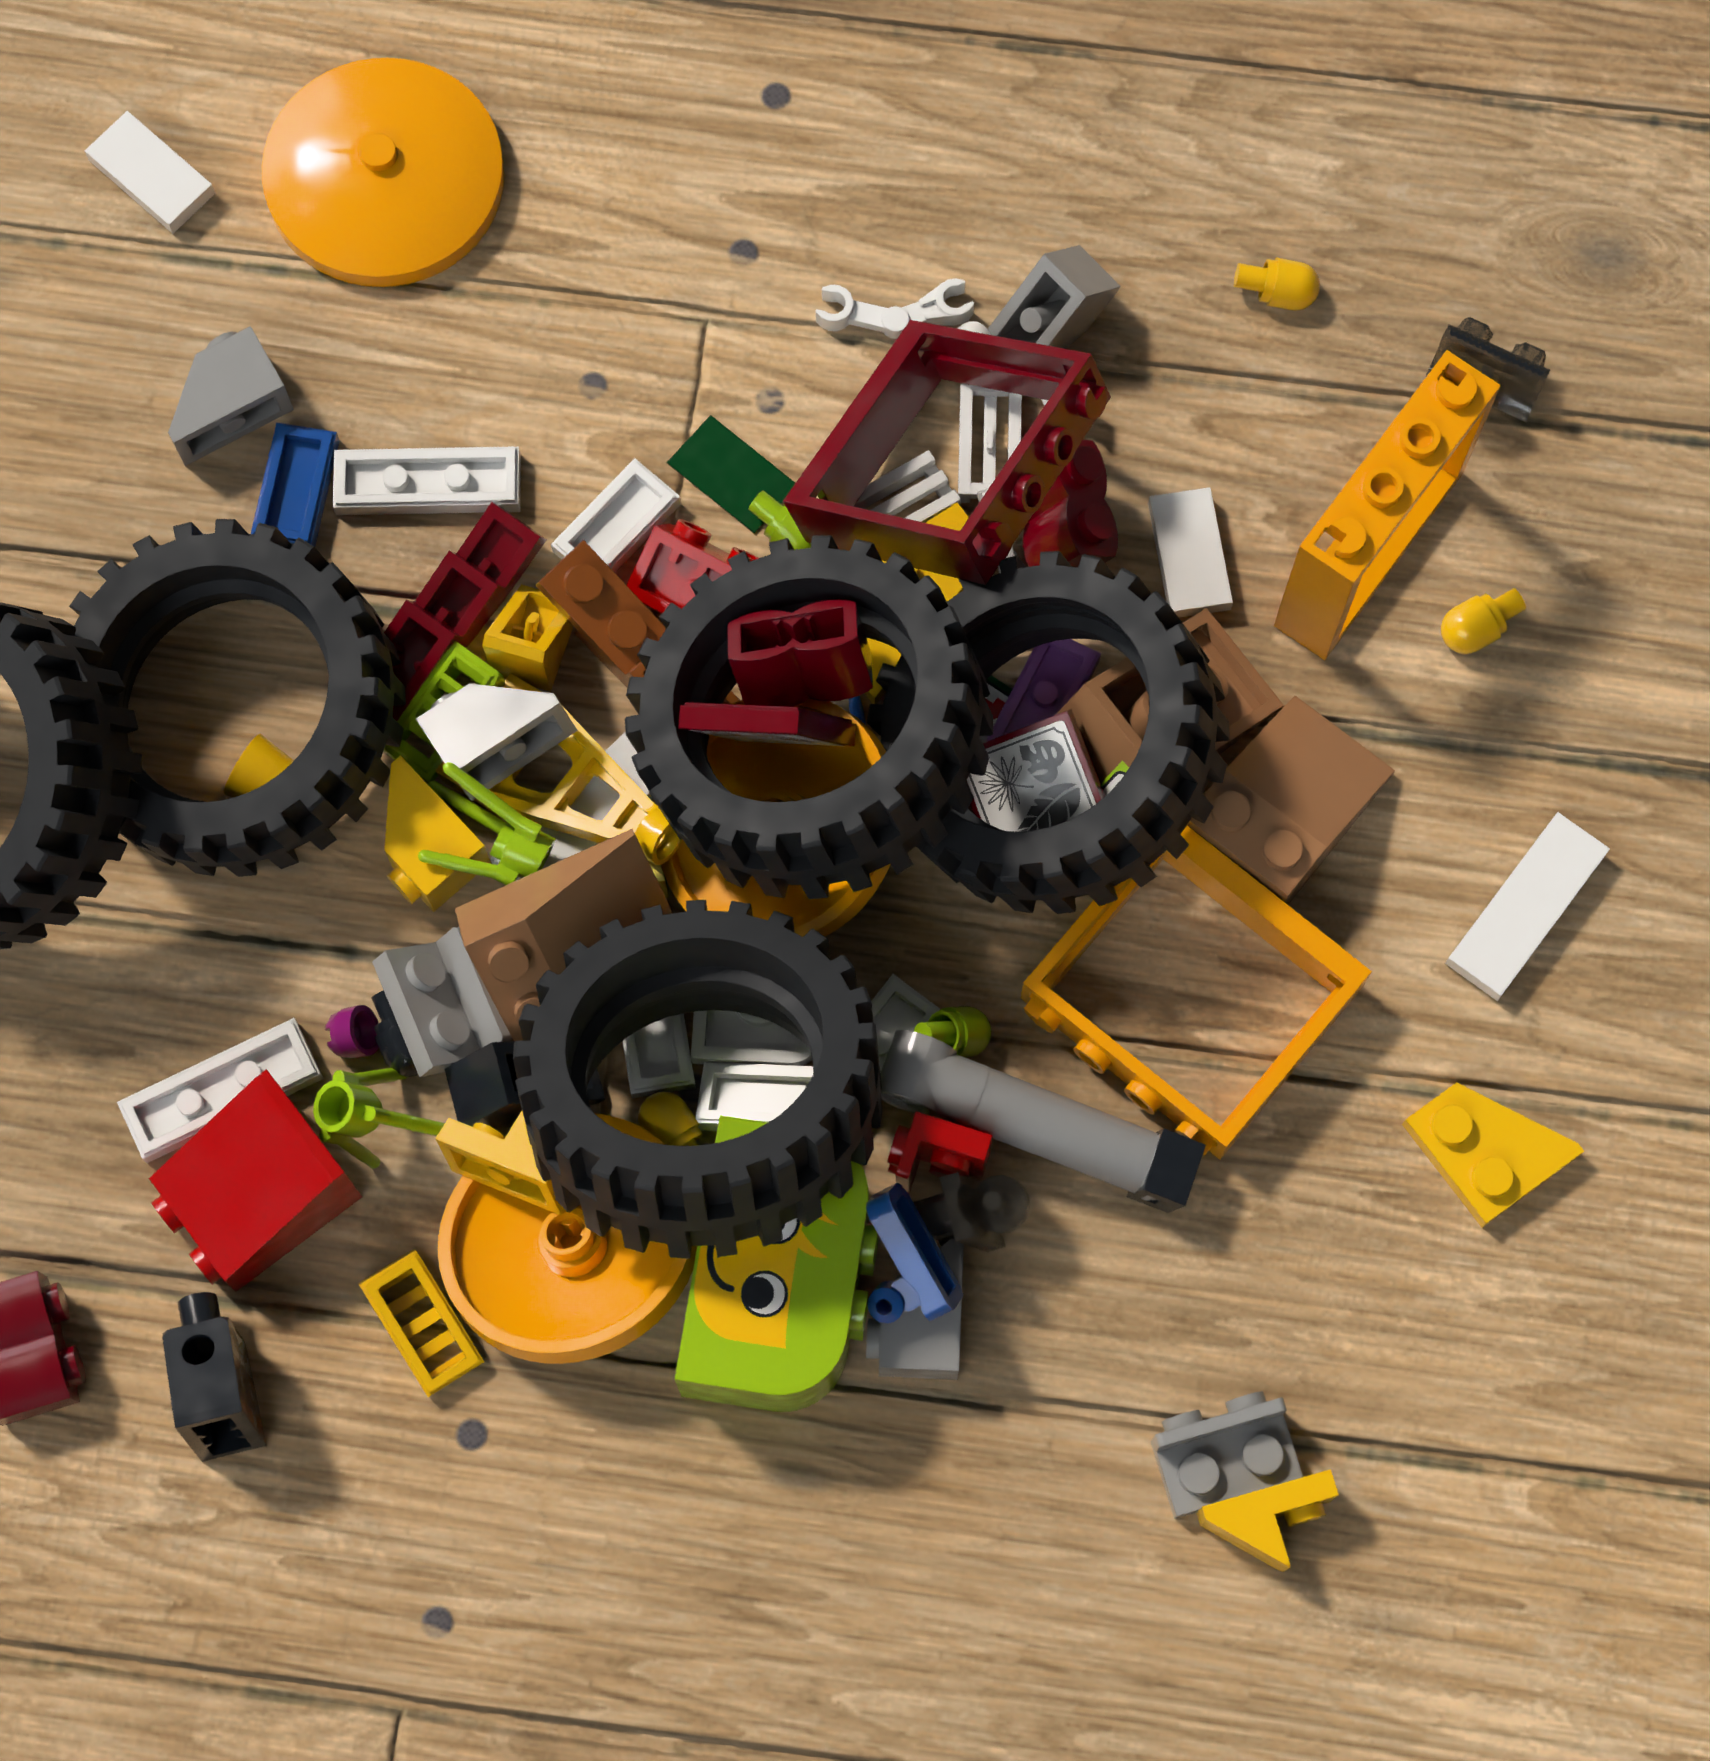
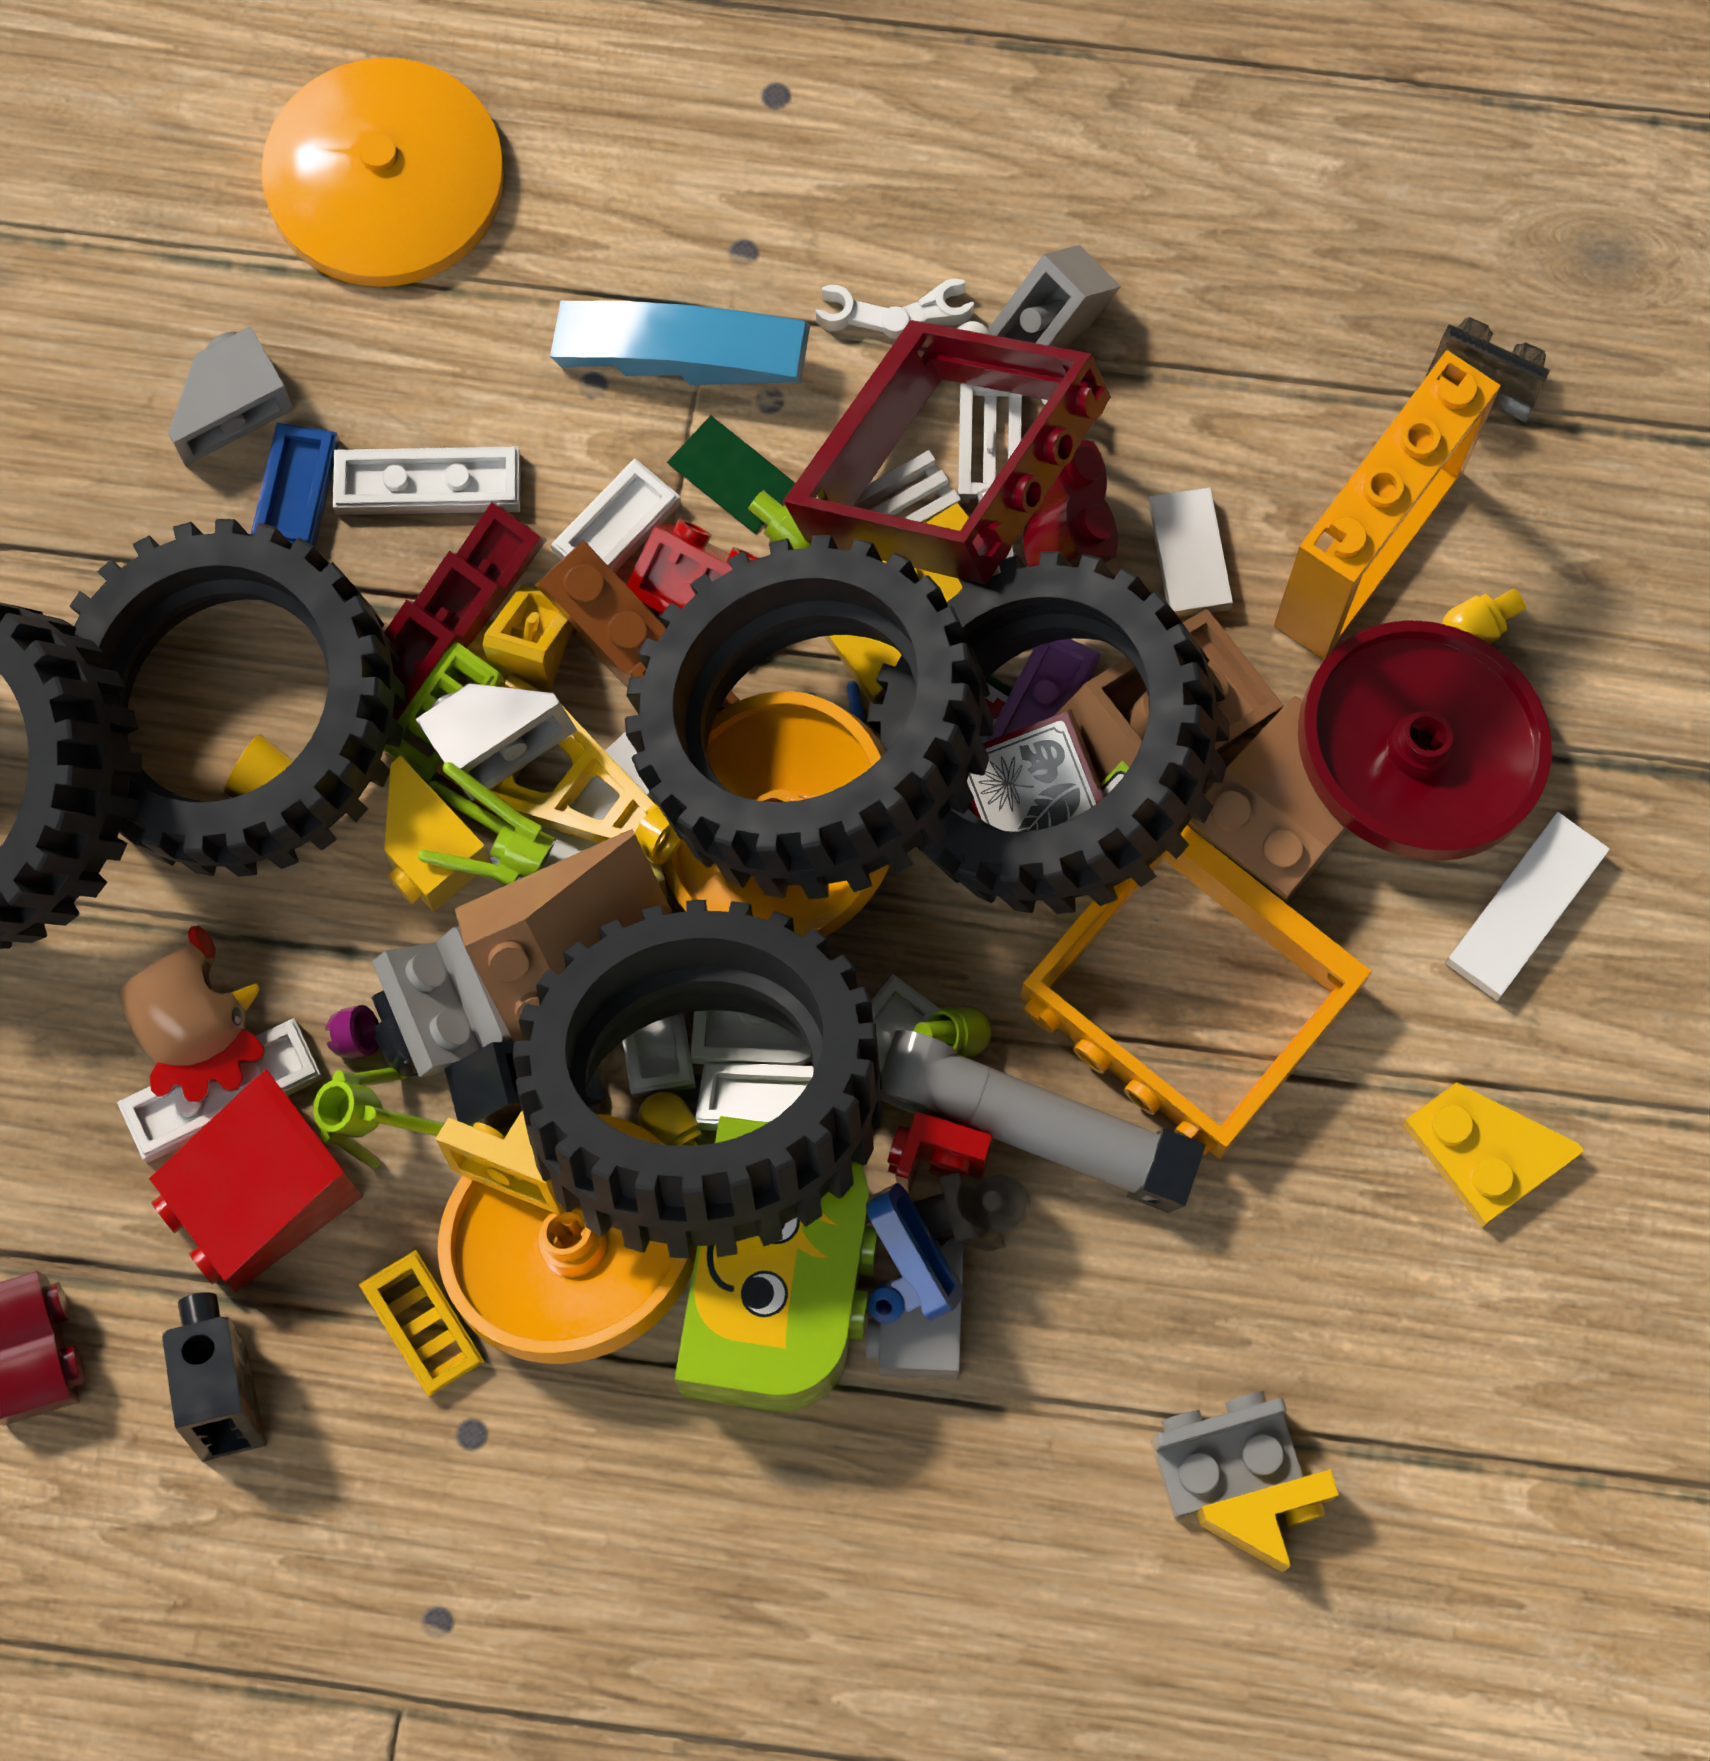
(150, 172): white tile -> none
(187, 1026): none -> medium nougat piece
(681, 340): none -> dark azure slope
(767, 724): dark red tile -> none
(800, 654): dark red brick -> none
(1280, 283): yellow cylinder -> none
(1424, 740): none -> dark red dish

